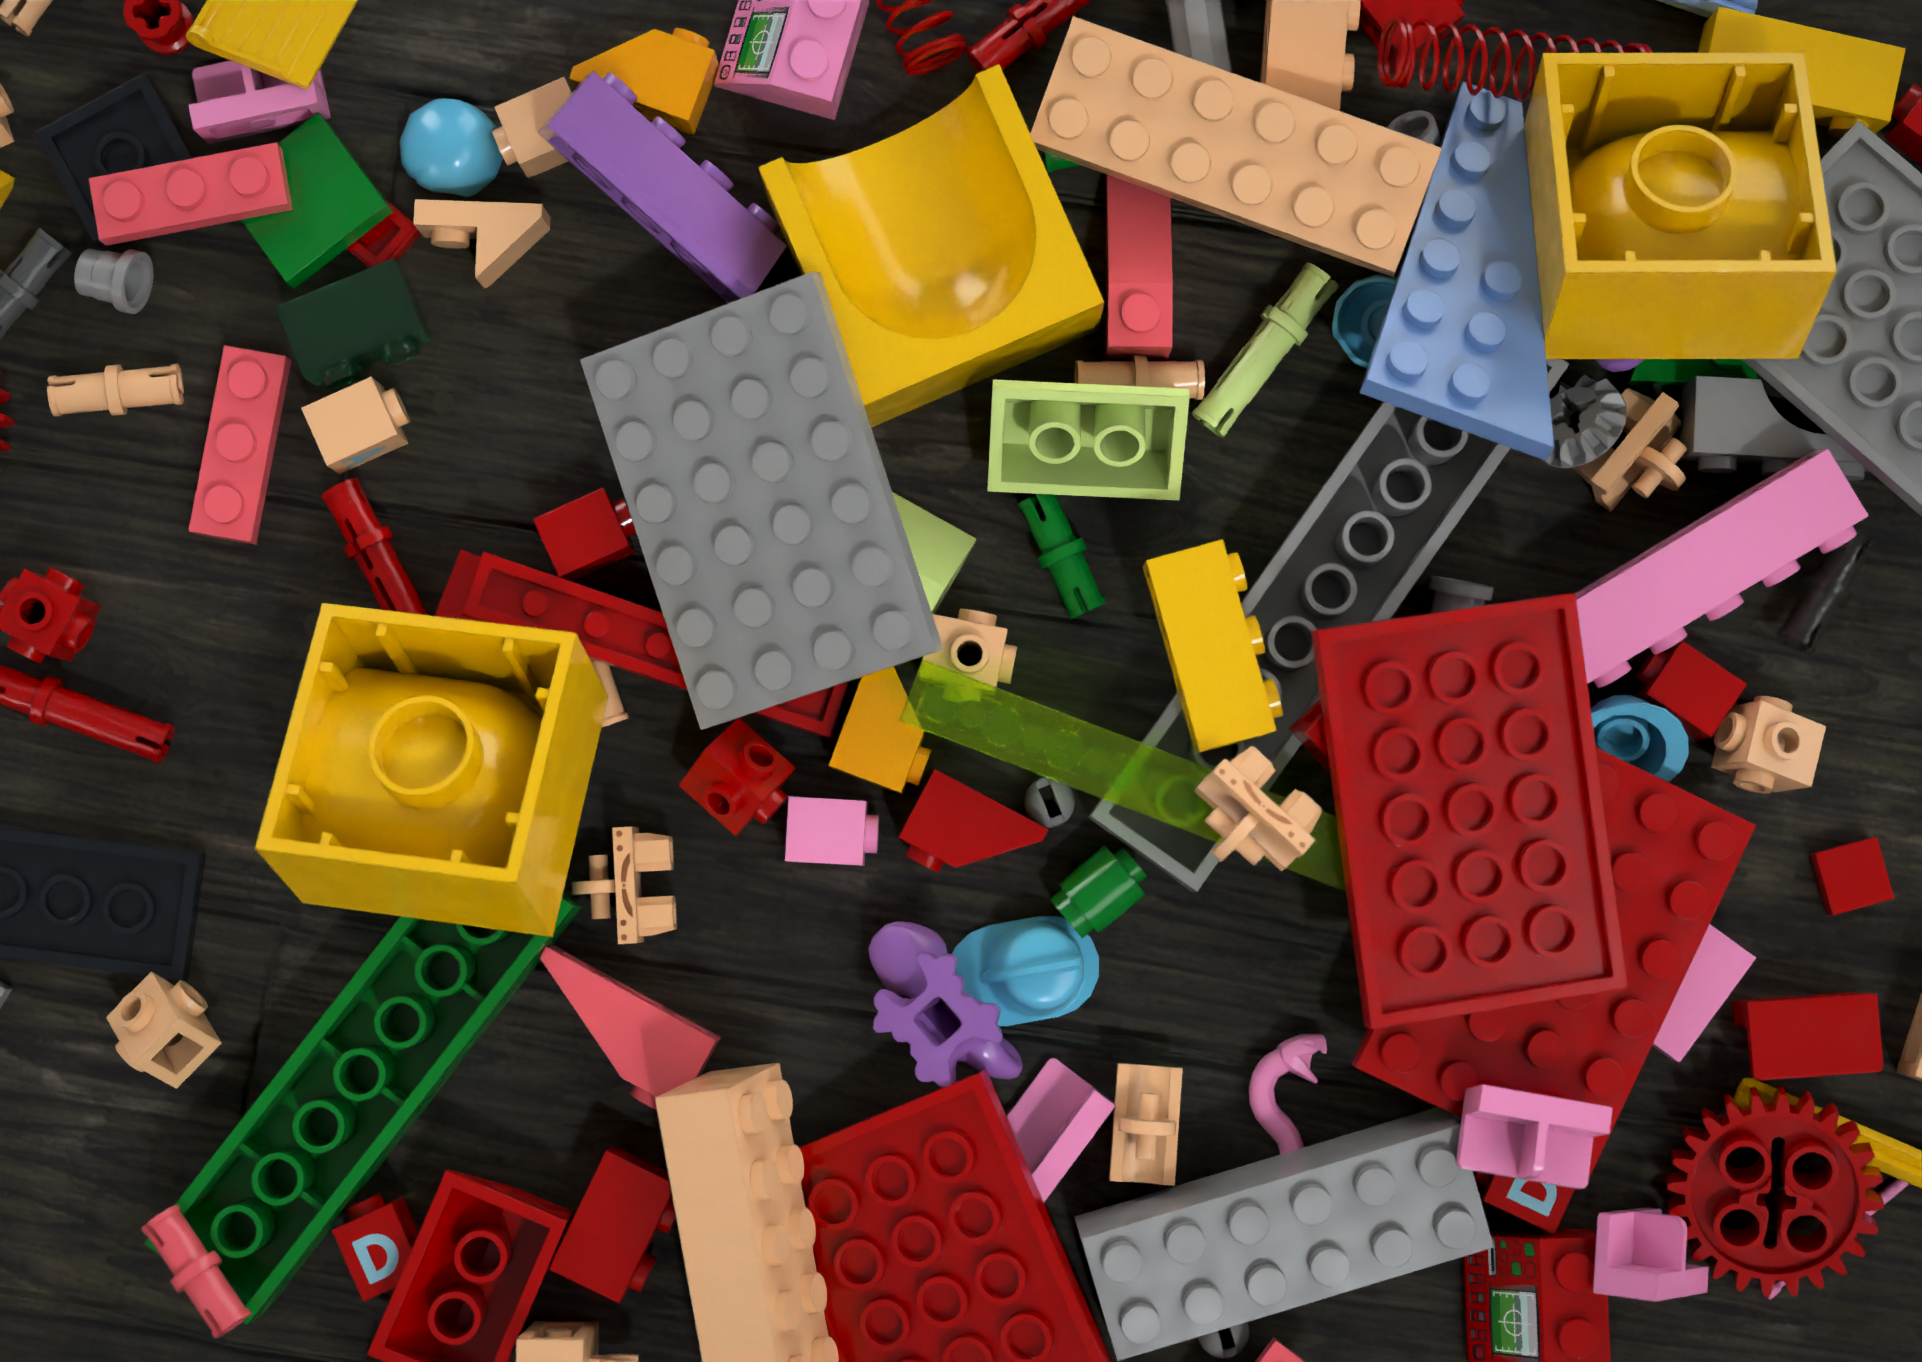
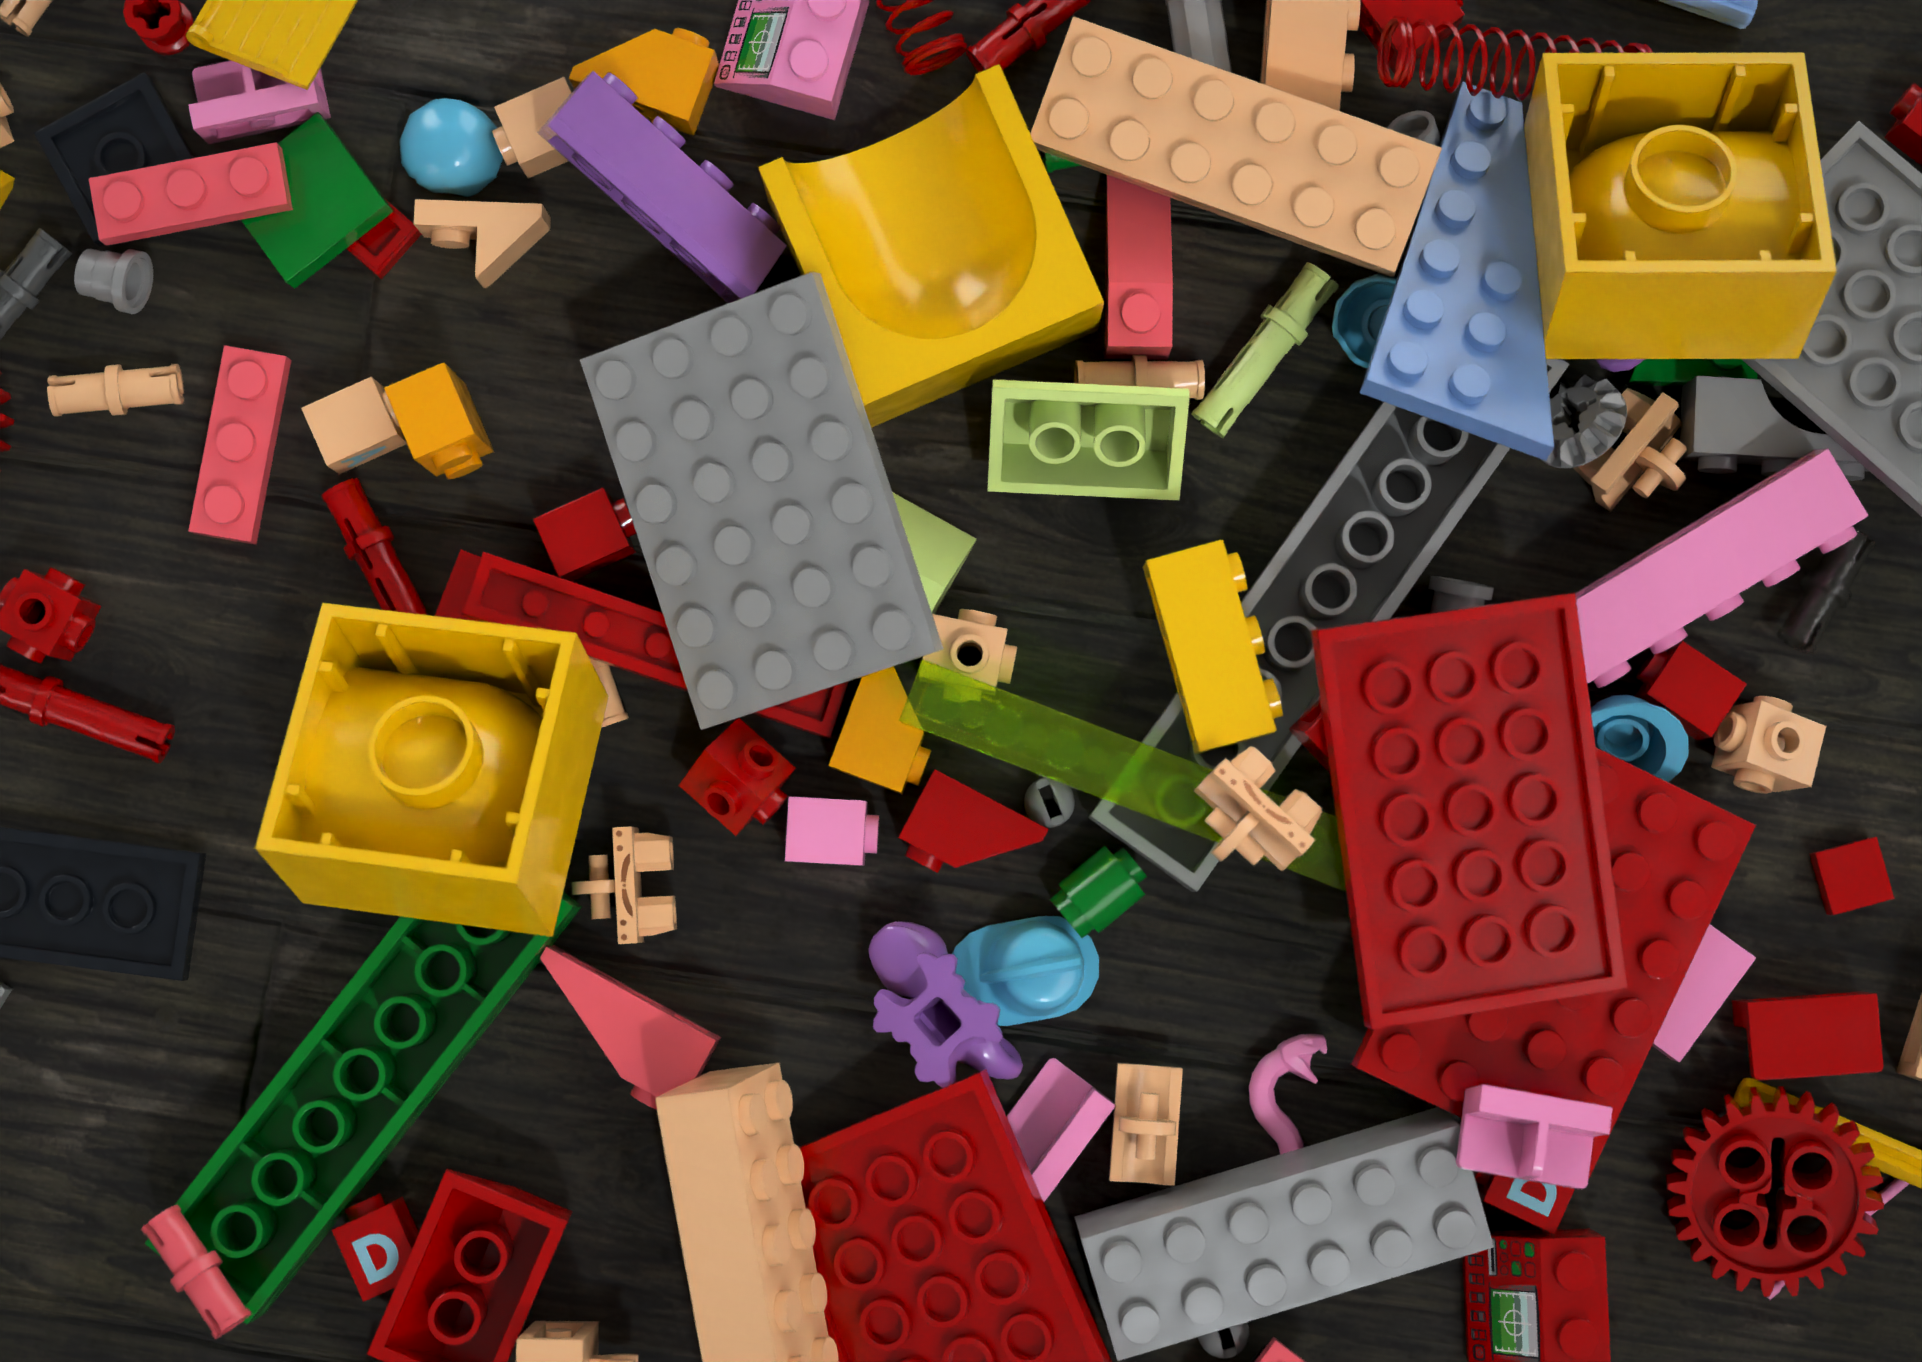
(163, 1029): light nougat brick -> none
(355, 325): clear green brick -> none
(440, 421): none -> light orange brick
(616, 1225): red brick -> none
(1061, 554): green pin -> none
(1645, 1256): bright pink panel -> none
(1846, 74): yellow brick -> none

